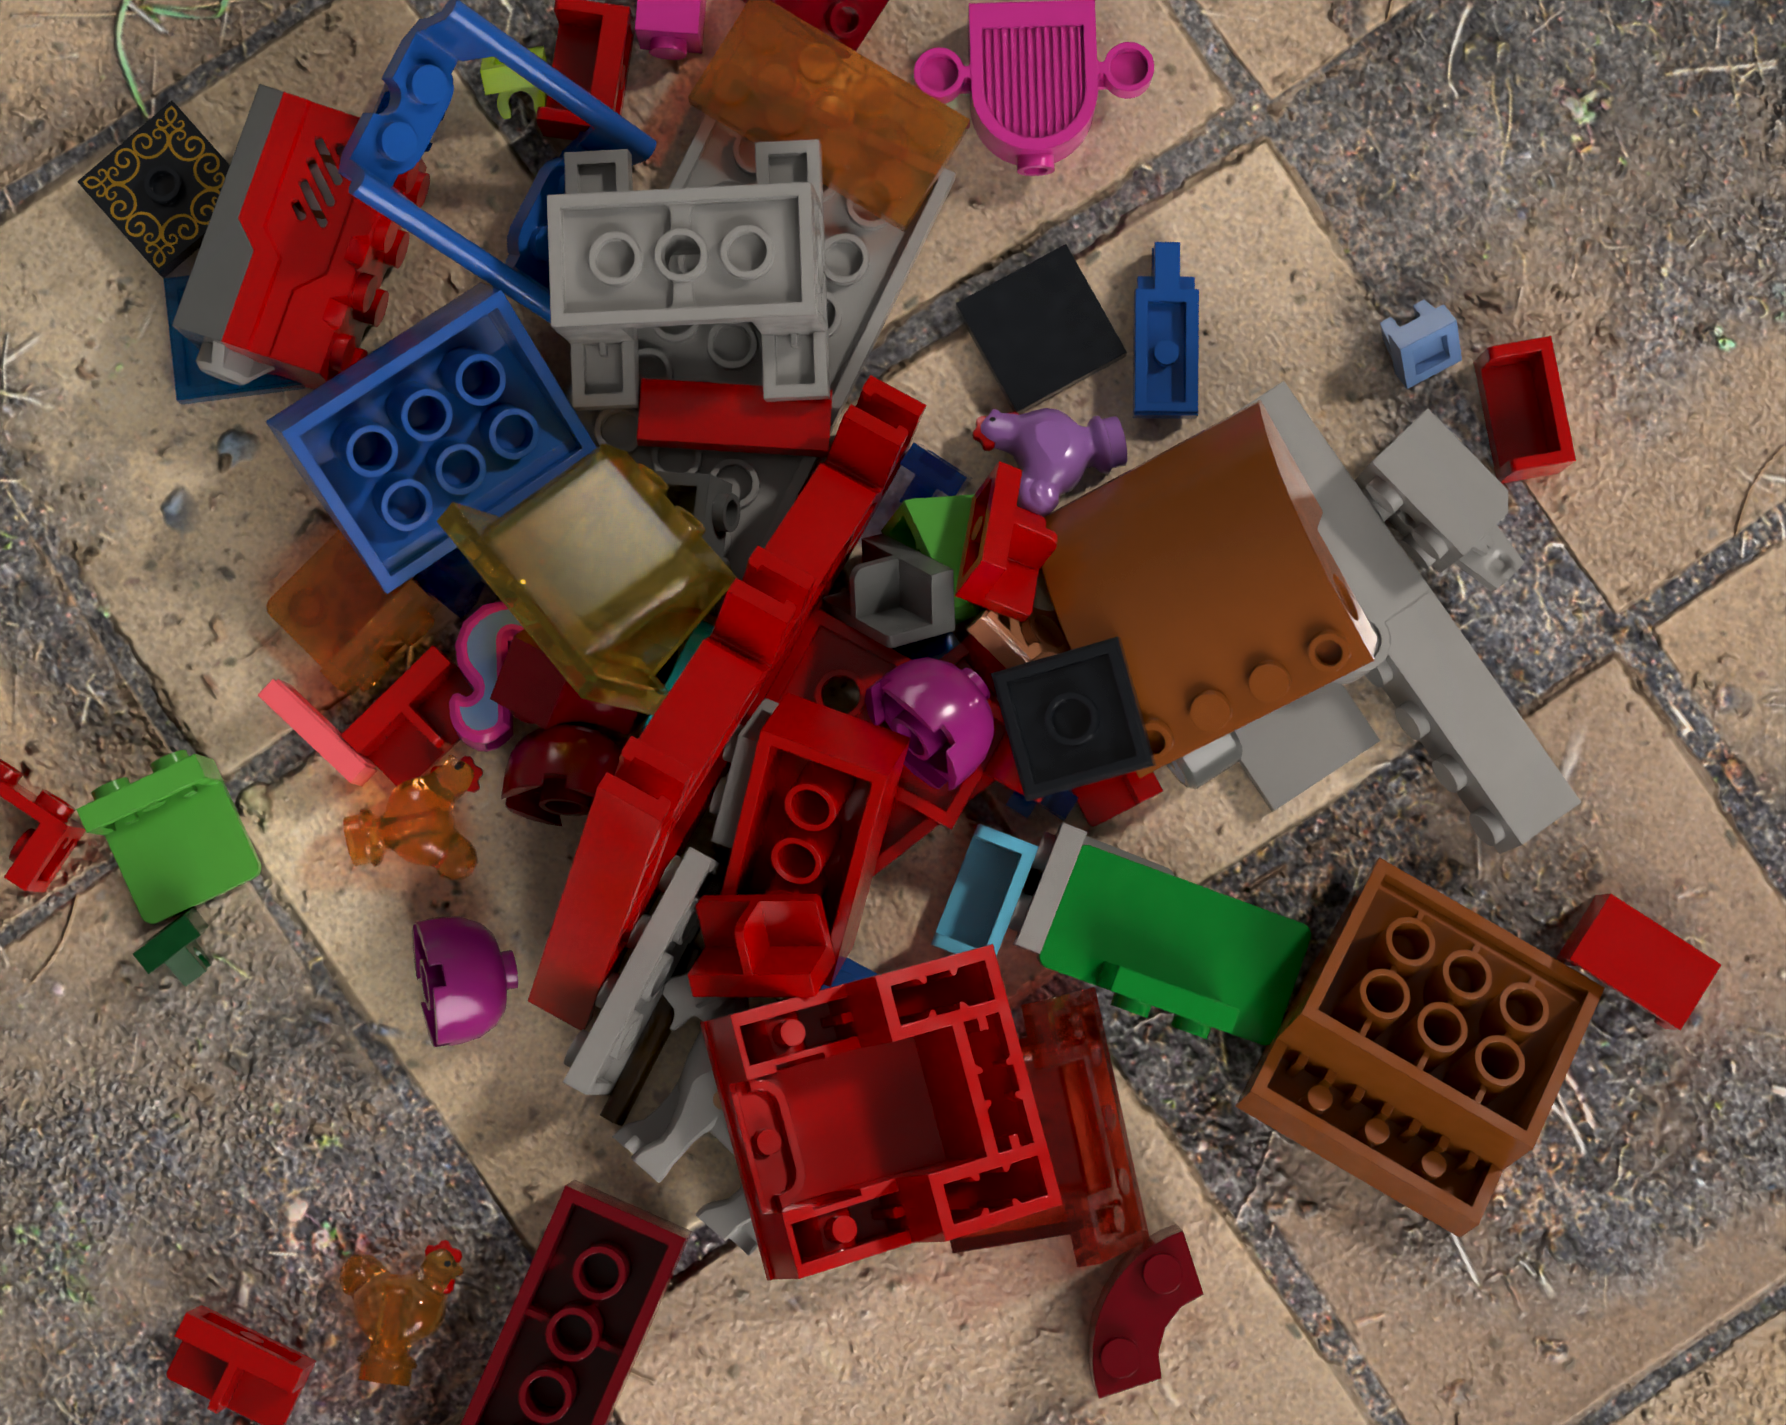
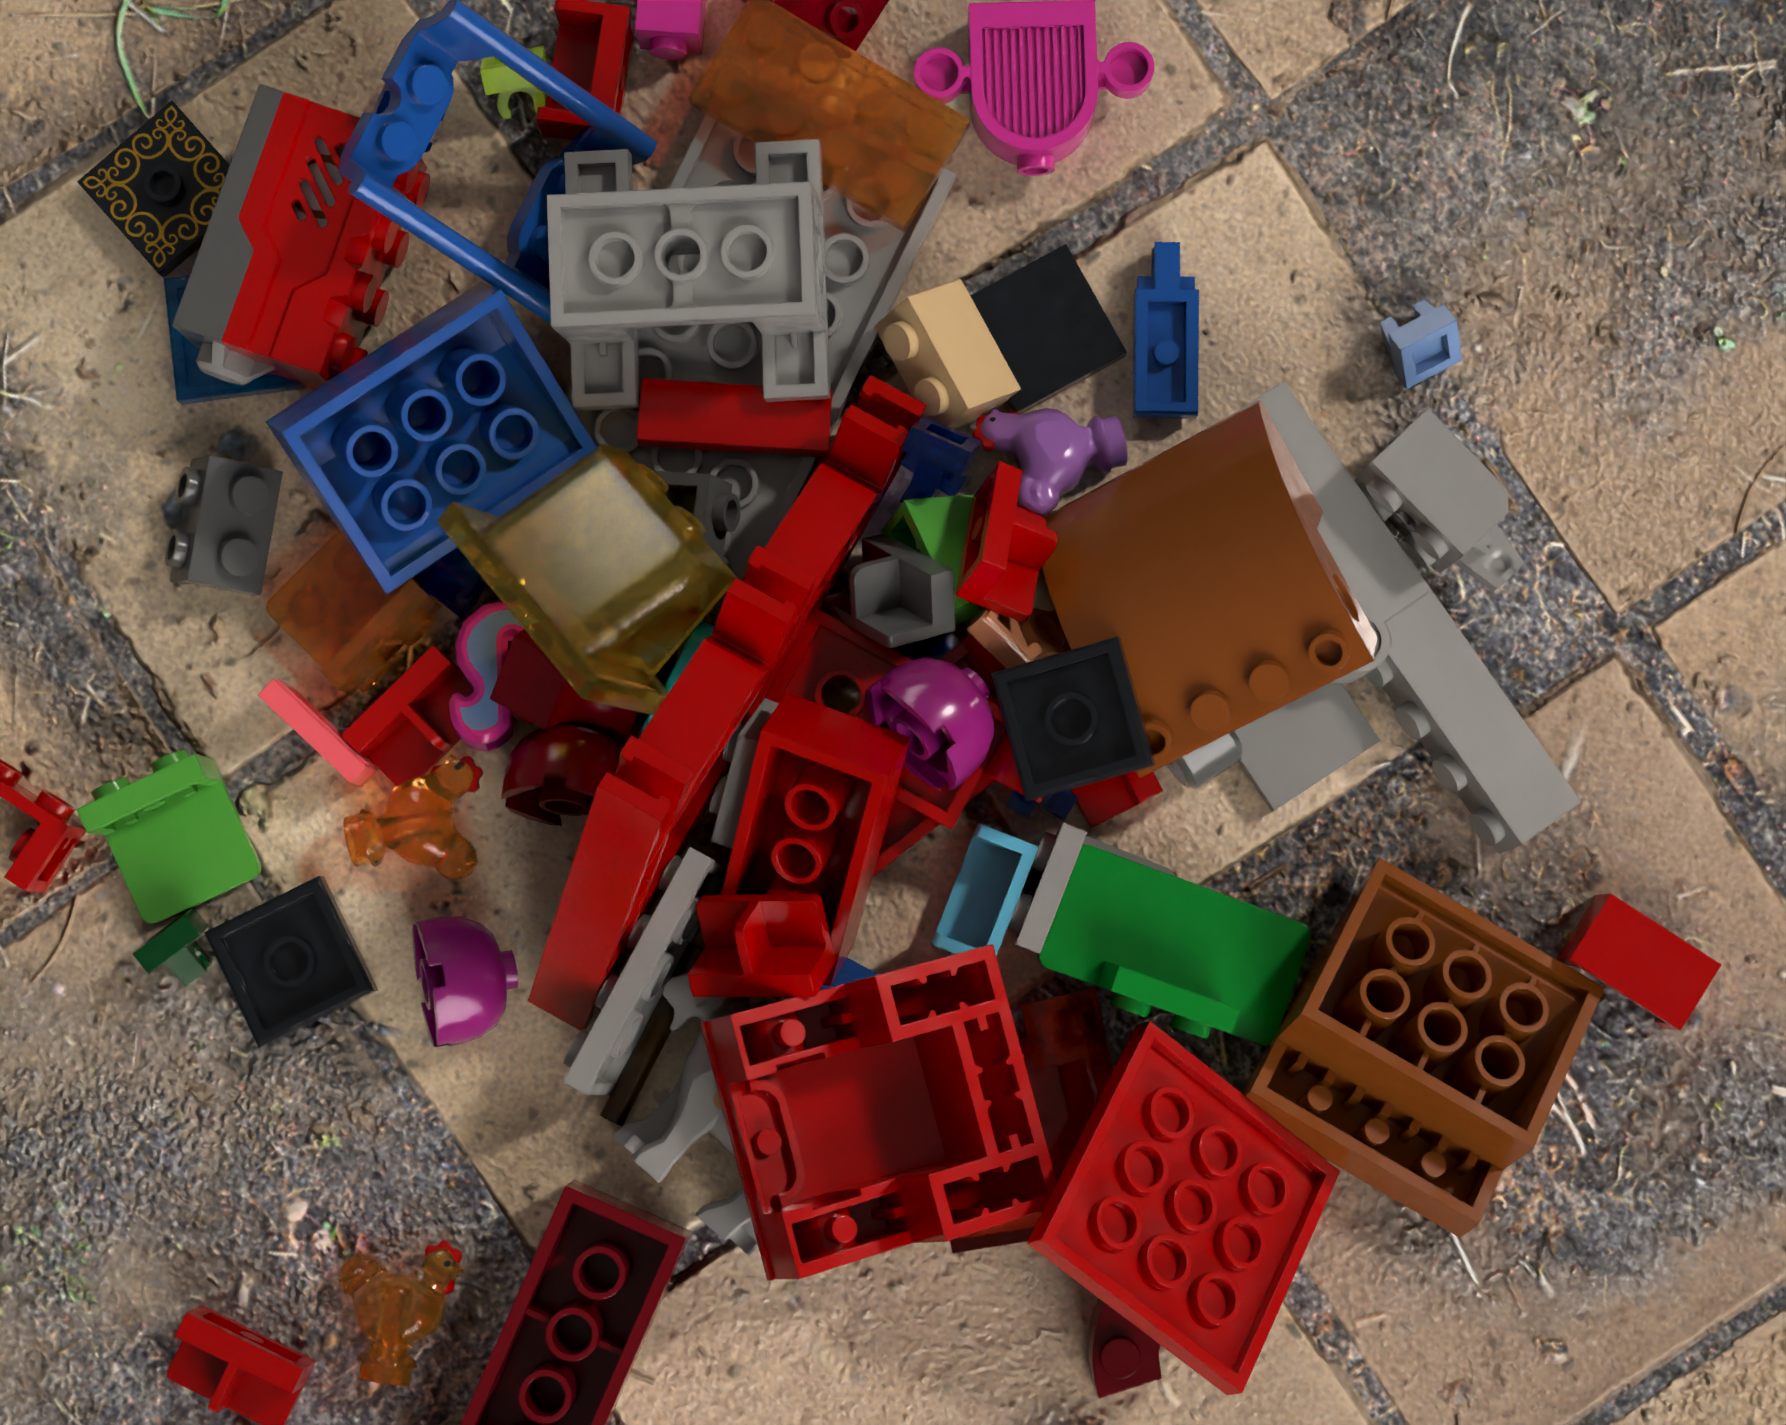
(223, 524): none -> dark grey bracket
(291, 961): none -> black tile
(938, 451): none -> clear blue tile
(947, 355): none -> tan brick
(1185, 1208): none -> red plate
(1524, 410): red panel -> none

